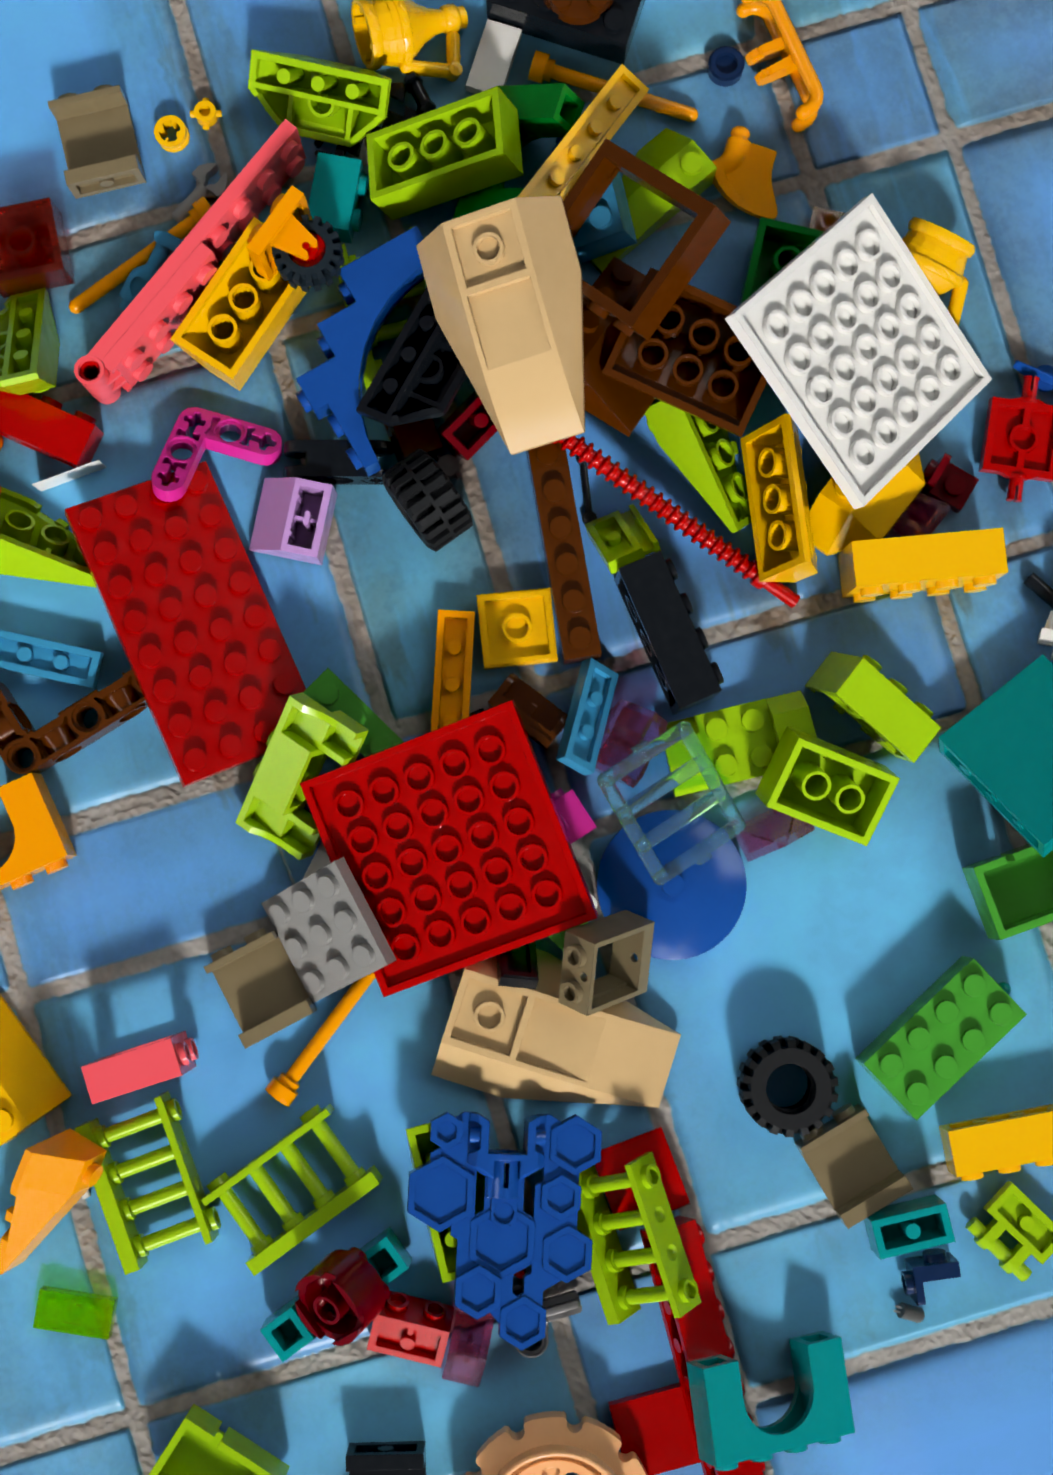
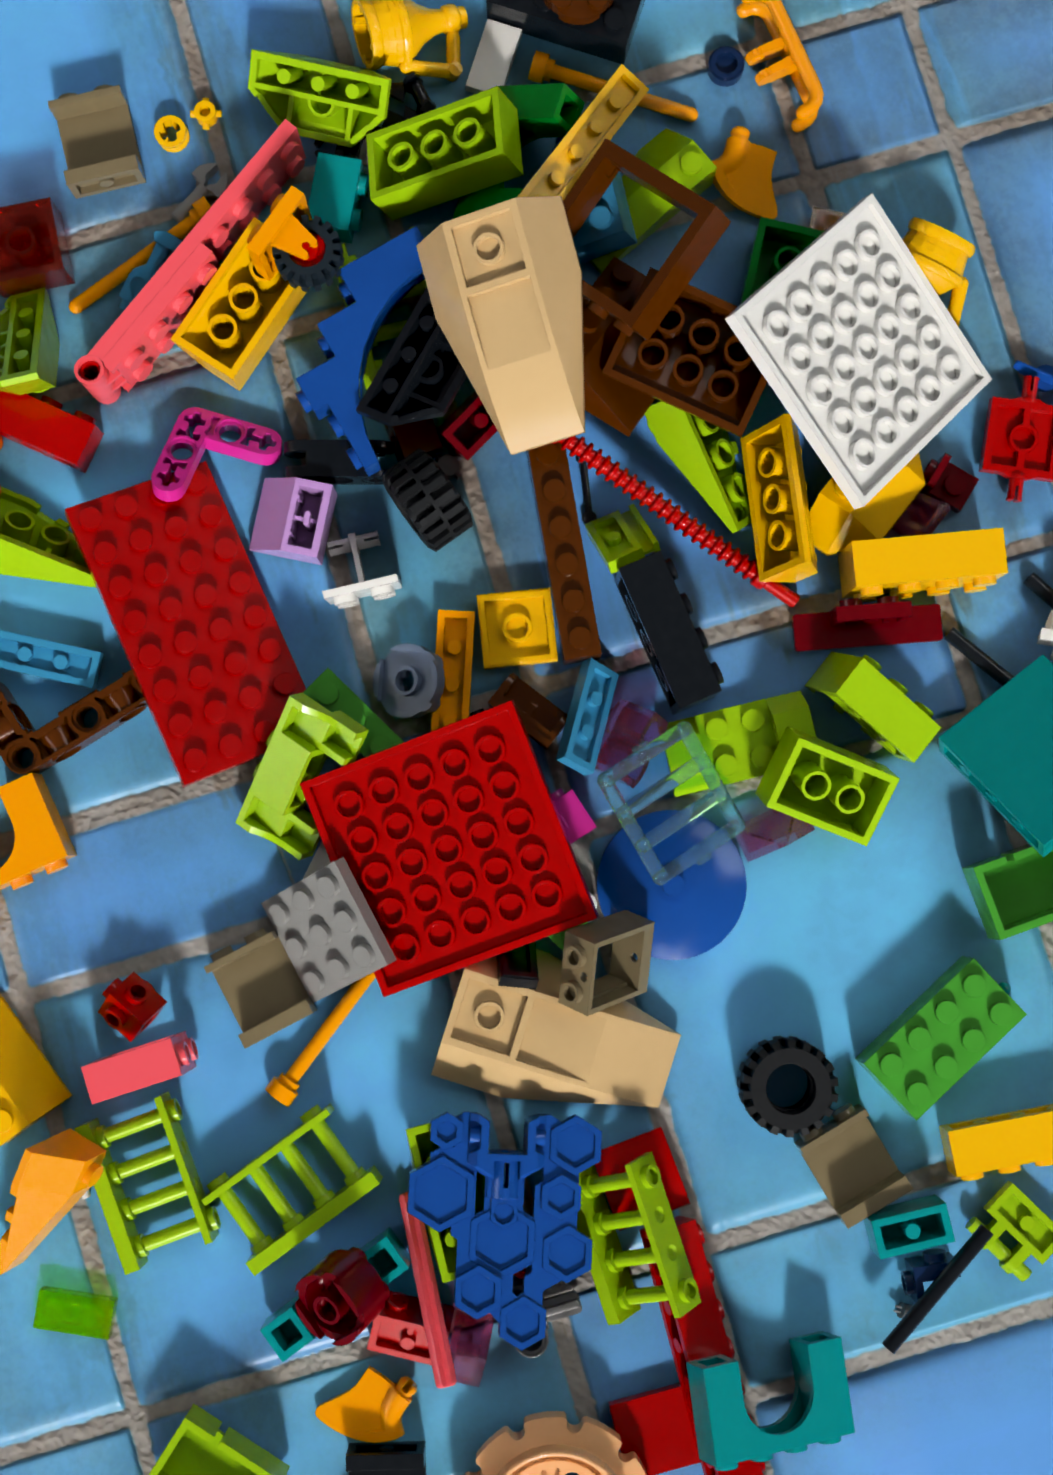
(69, 475): white sticker -> none
(131, 1005): none -> red brick
(349, 595): none -> white plate
(370, 1408): none -> light orange arm
(427, 687): none -> sand blue plate
(428, 1298): none -> coral axle
(867, 625): none -> dark red bracket
(937, 1289): none -> black bar
(978, 657): none -> black bar

